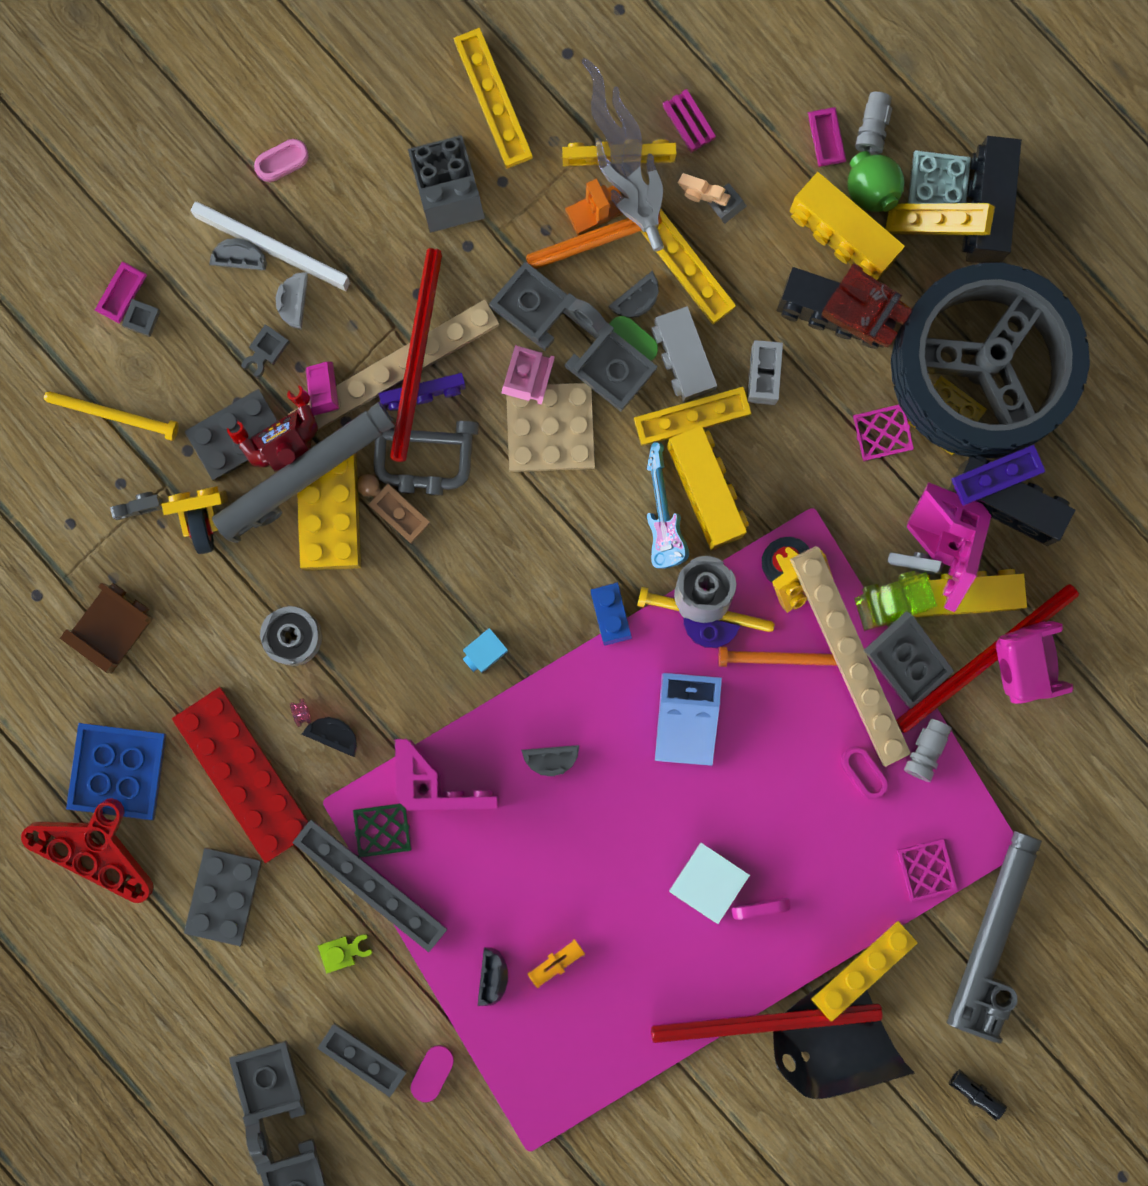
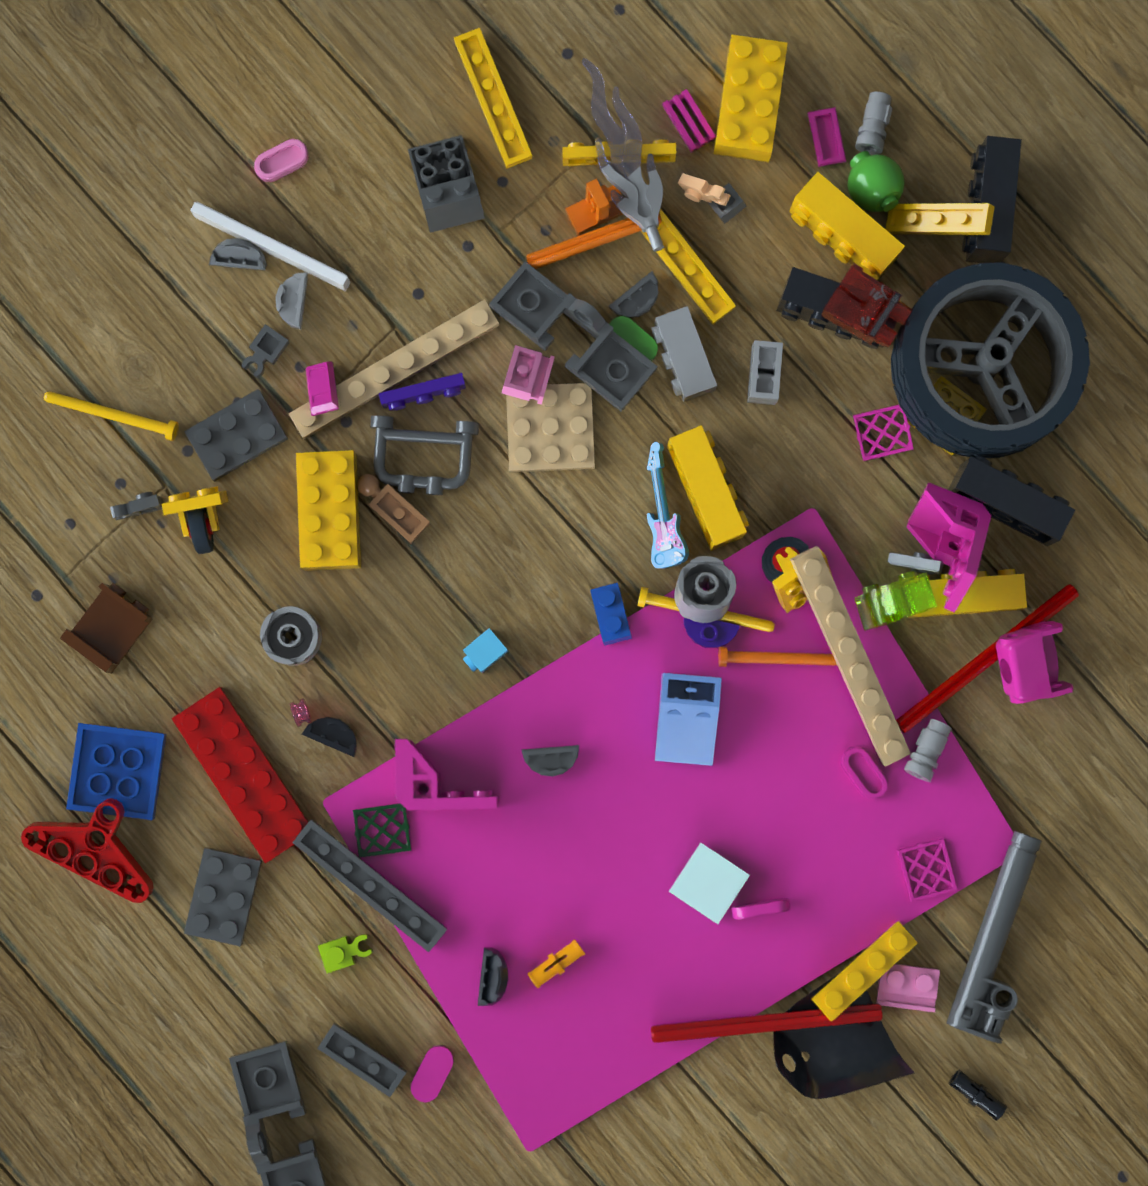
(120, 292): dark pink tile -> none
(141, 318): dark grey plate -> none
(262, 503): dark grey piece -> none
(283, 440): dark red torso -> none
(416, 355): red axle -> none
(686, 416): yellow plate -> none
(750, 98): none -> yellow brick
(908, 660): dark grey plate -> none
(909, 987): none -> bright pink plate
(938, 178): light aqua tile -> none
(998, 475): dark purple plate -> none

